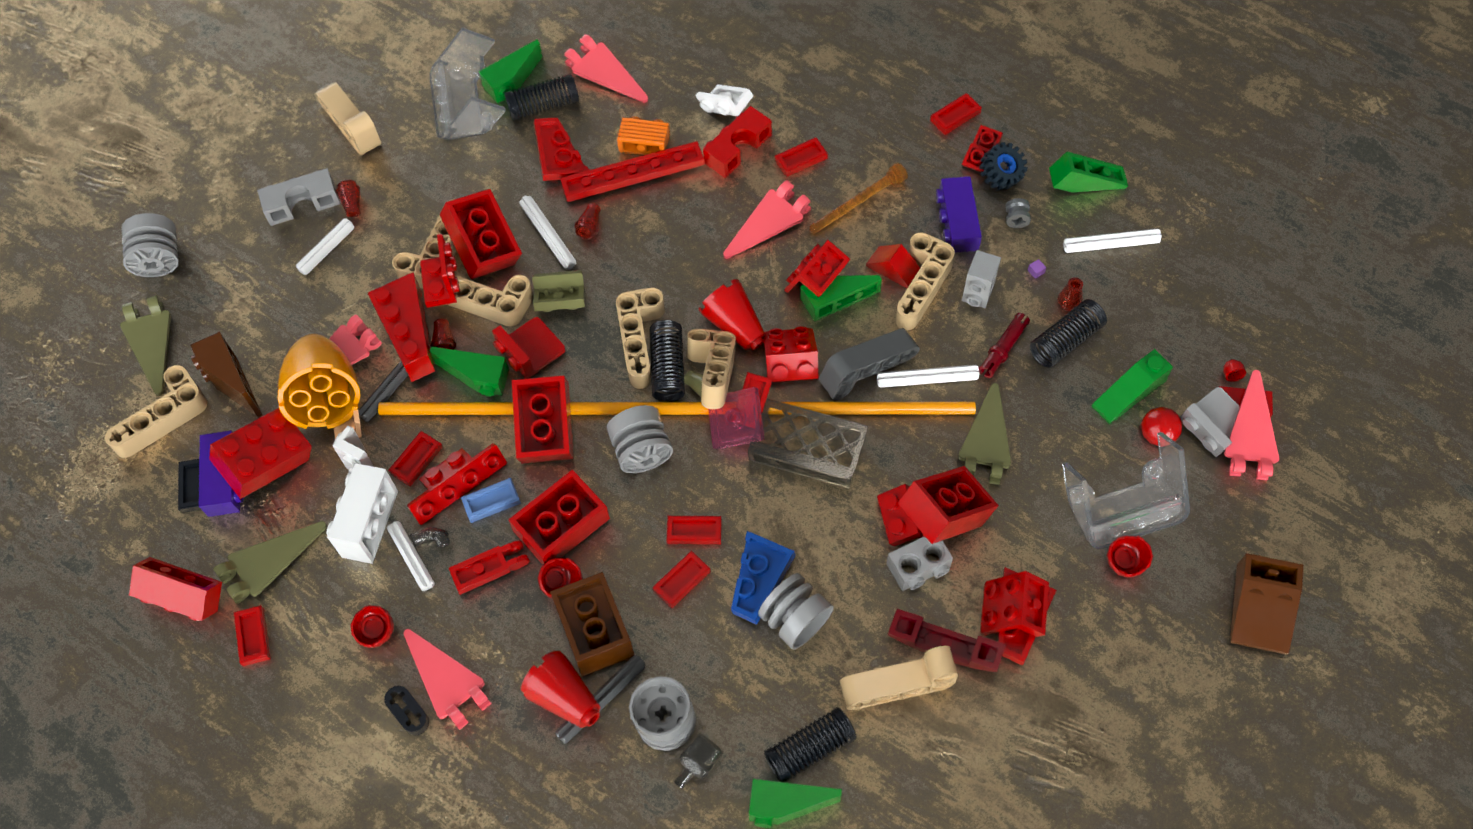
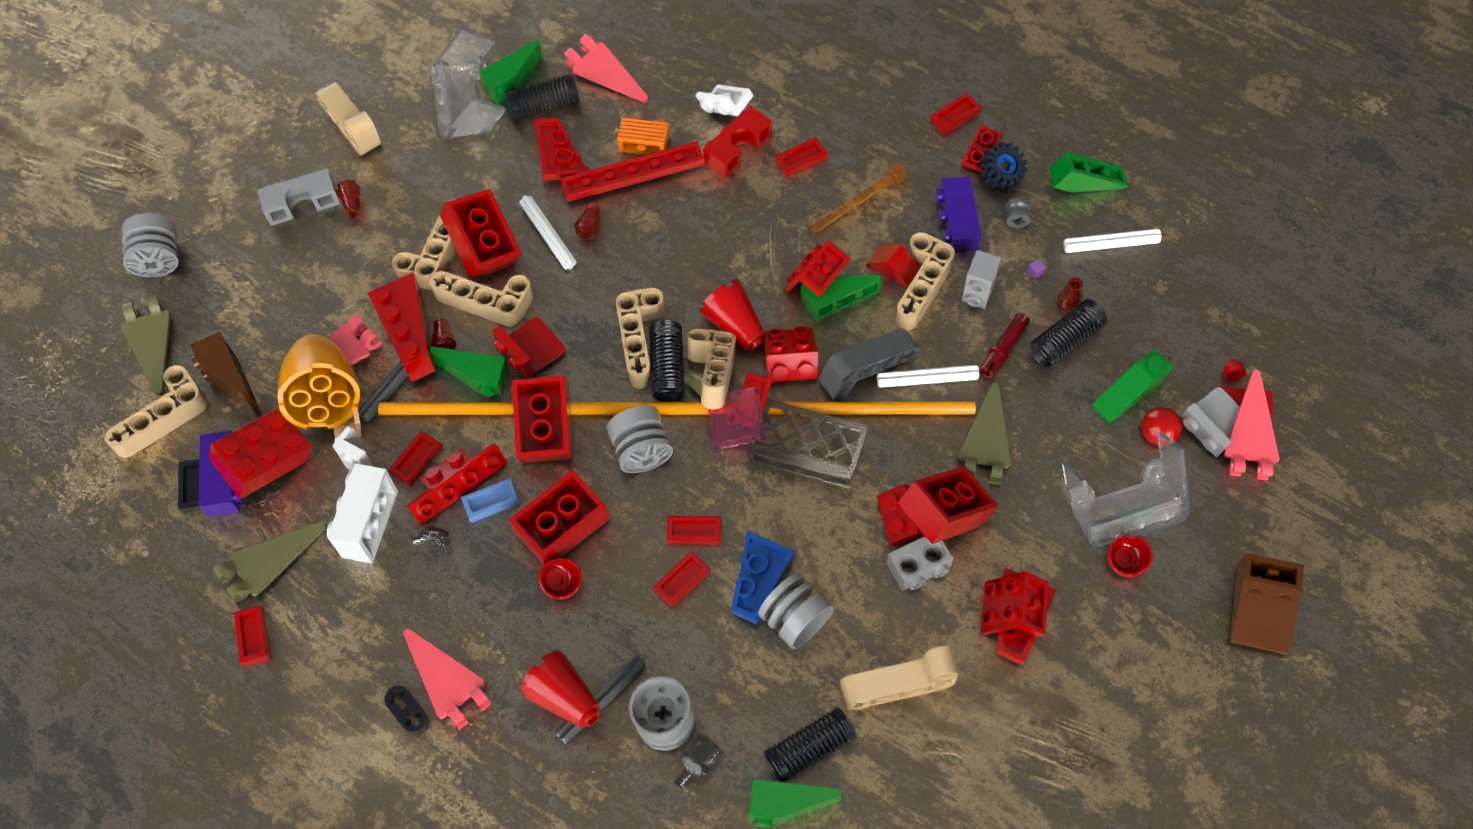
(175, 589): brick -> none
(325, 246): white axle -> none
(372, 626): red hair -> none
(410, 556): white axle -> none
(439, 276): red bracket -> none
(487, 566): red hinge -> none
(558, 291): olive bracket -> none
(592, 624): reddish brown slope -> none
(769, 218): coral flag -> none
(966, 650): dark red slope -> none

